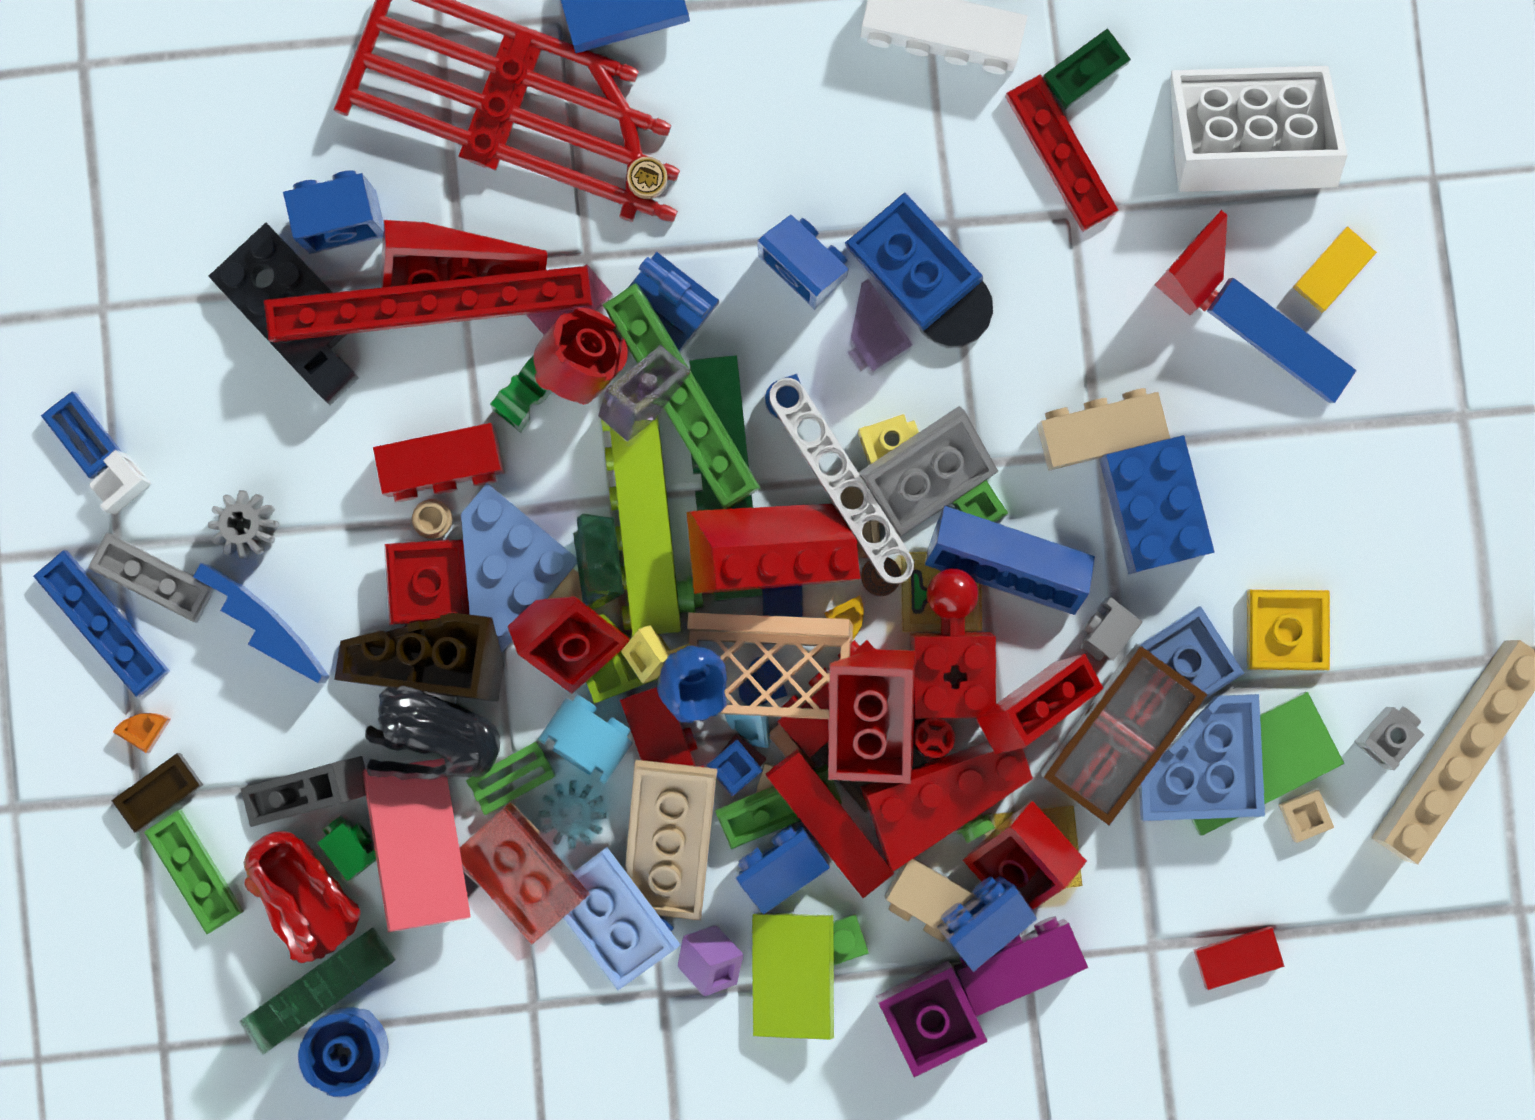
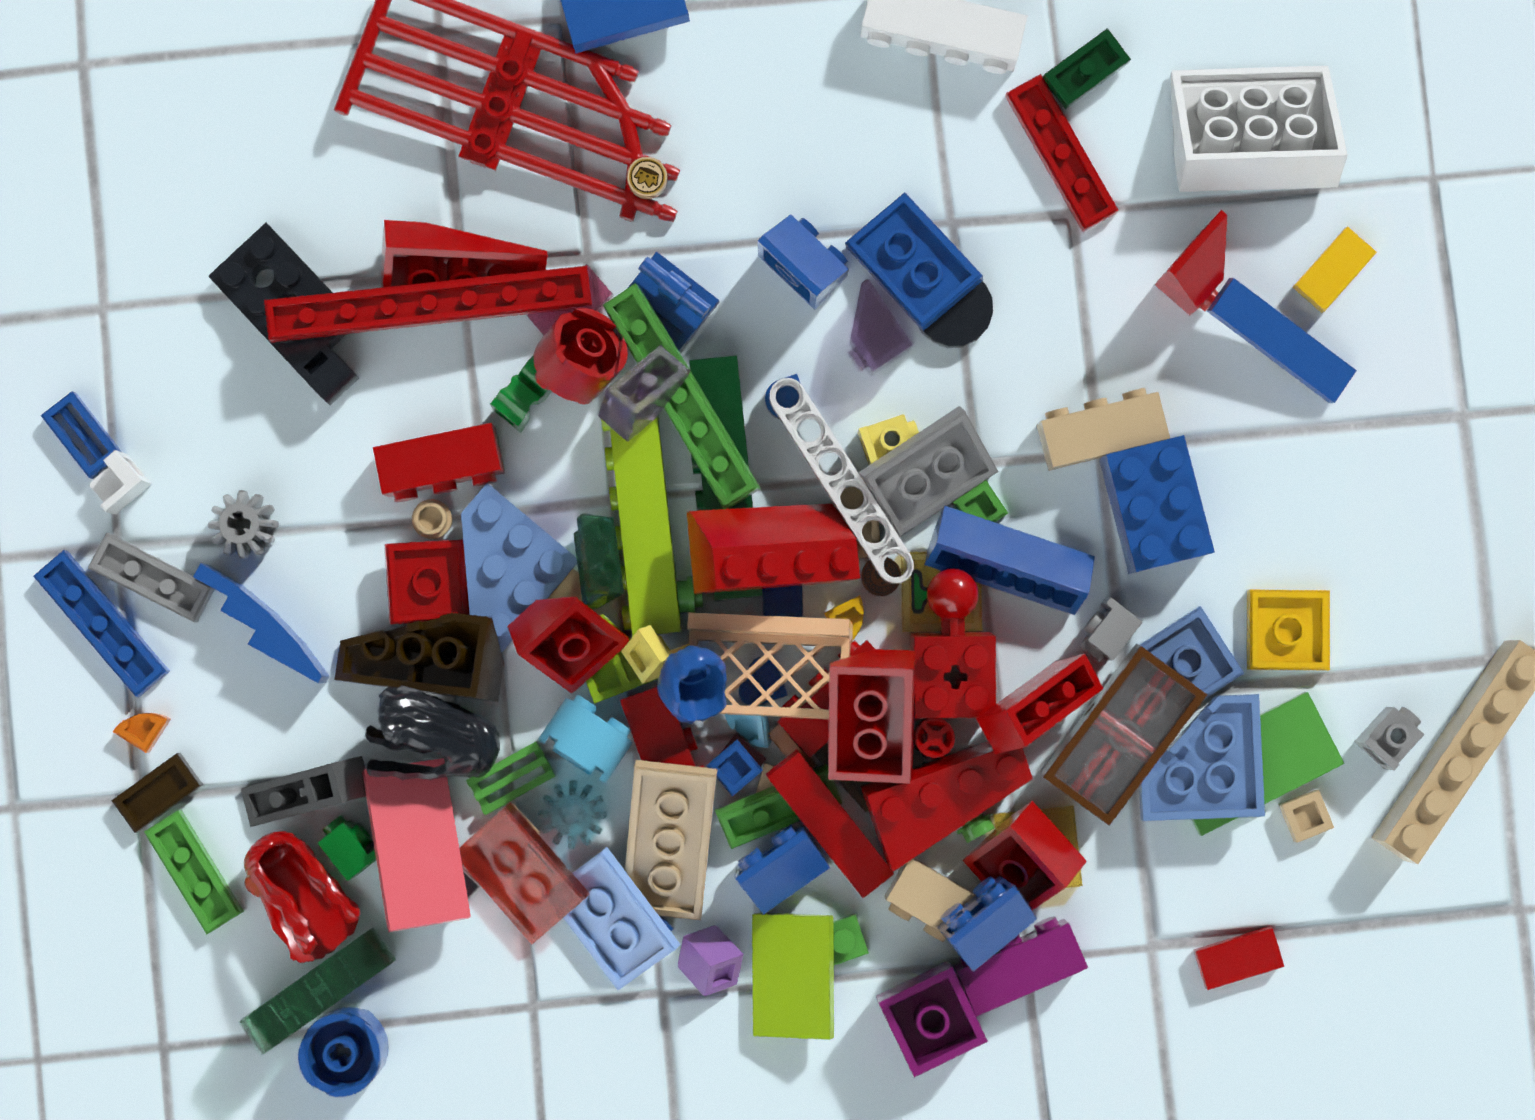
(334, 212): blue brick -> none

